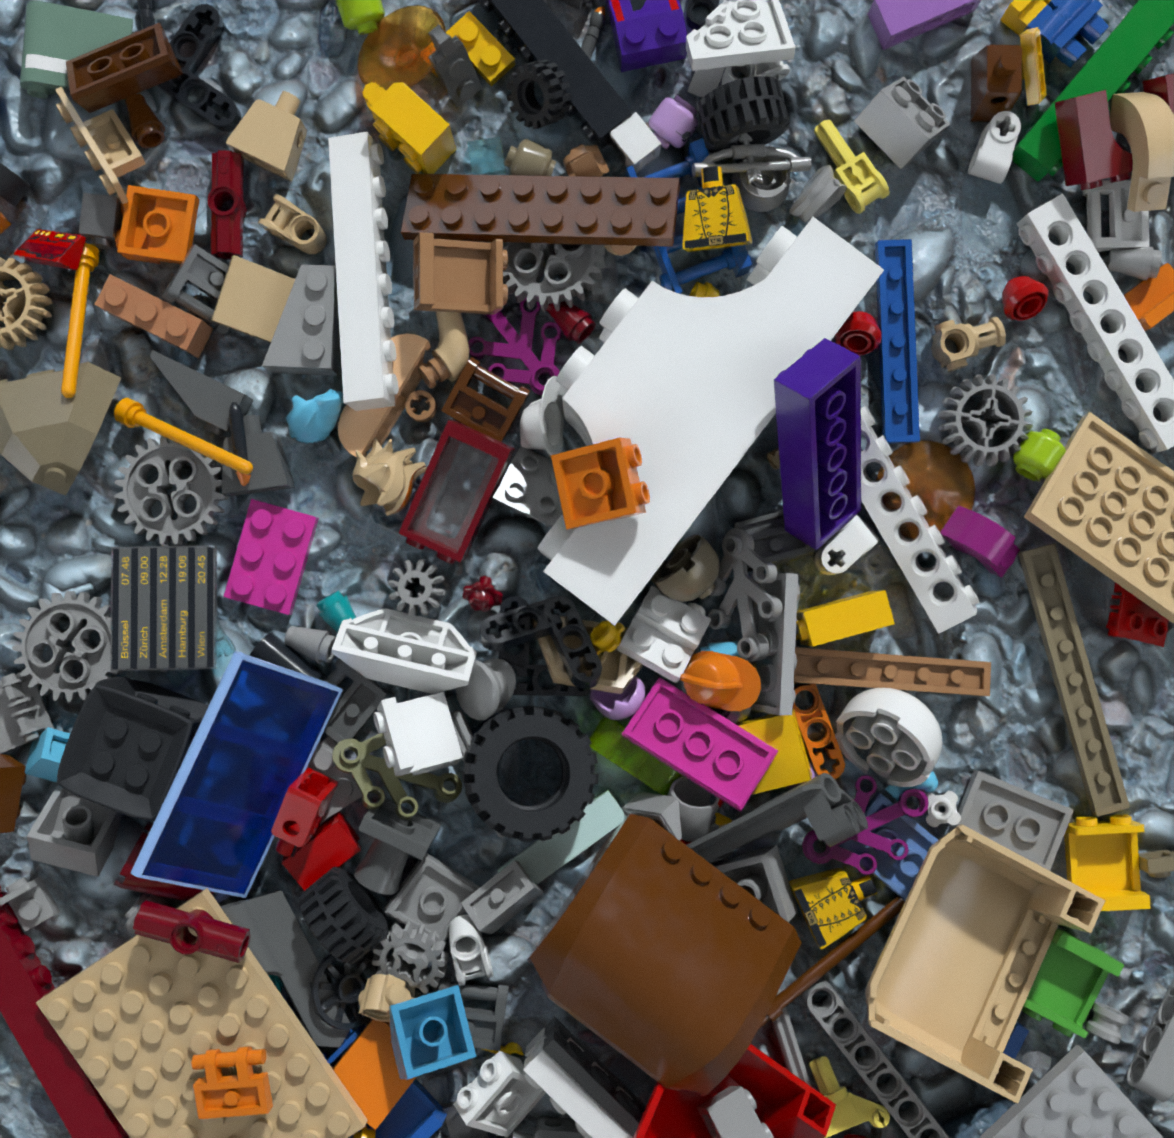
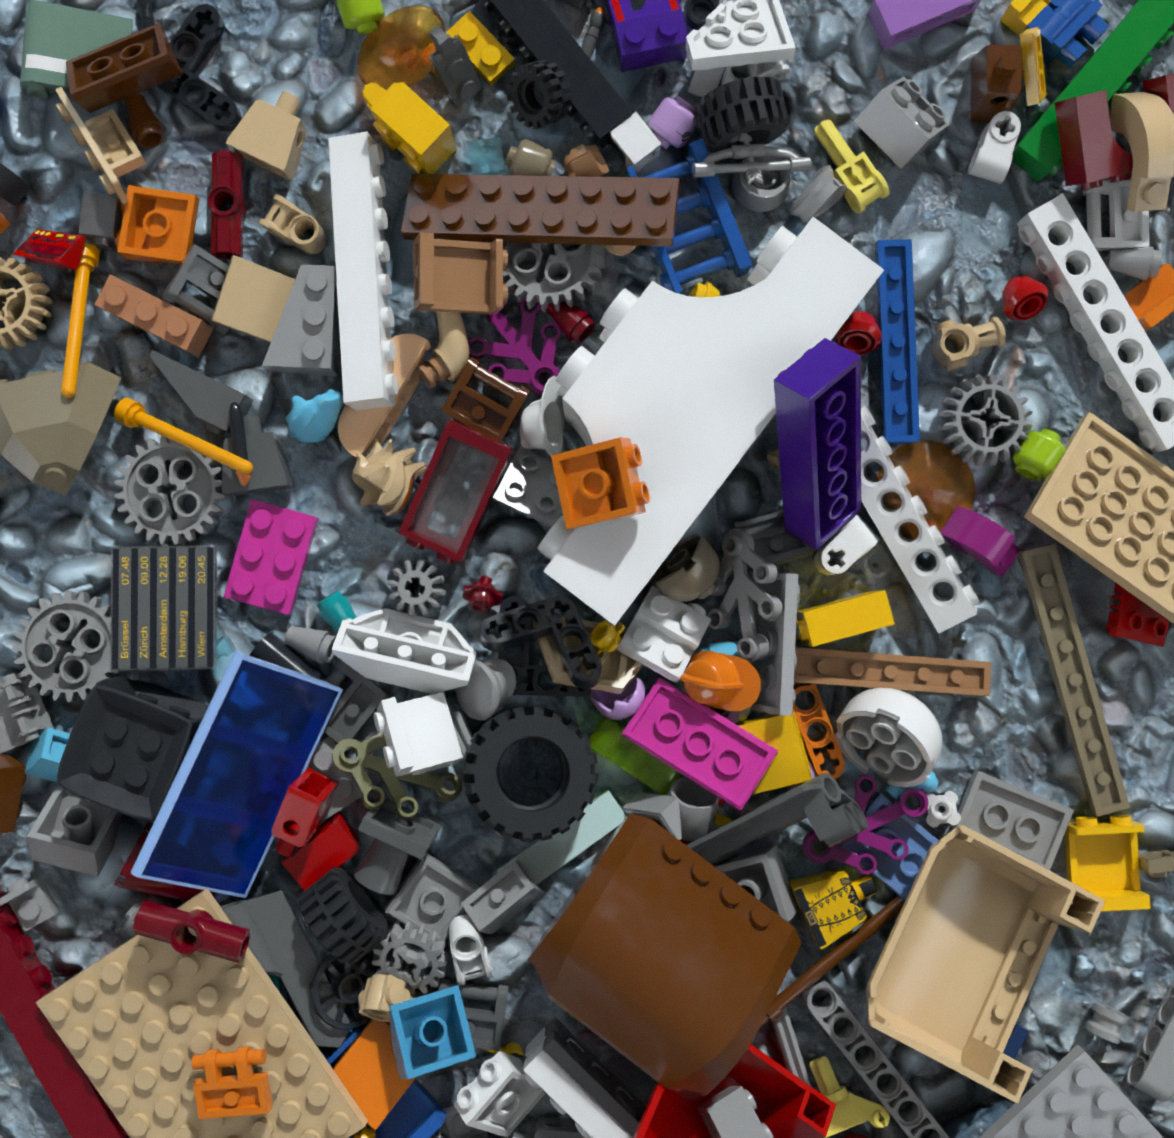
(416, 396): medium nougat bush -> none
(714, 215): yellow torso -> none
(1069, 983): bright green panel -> none

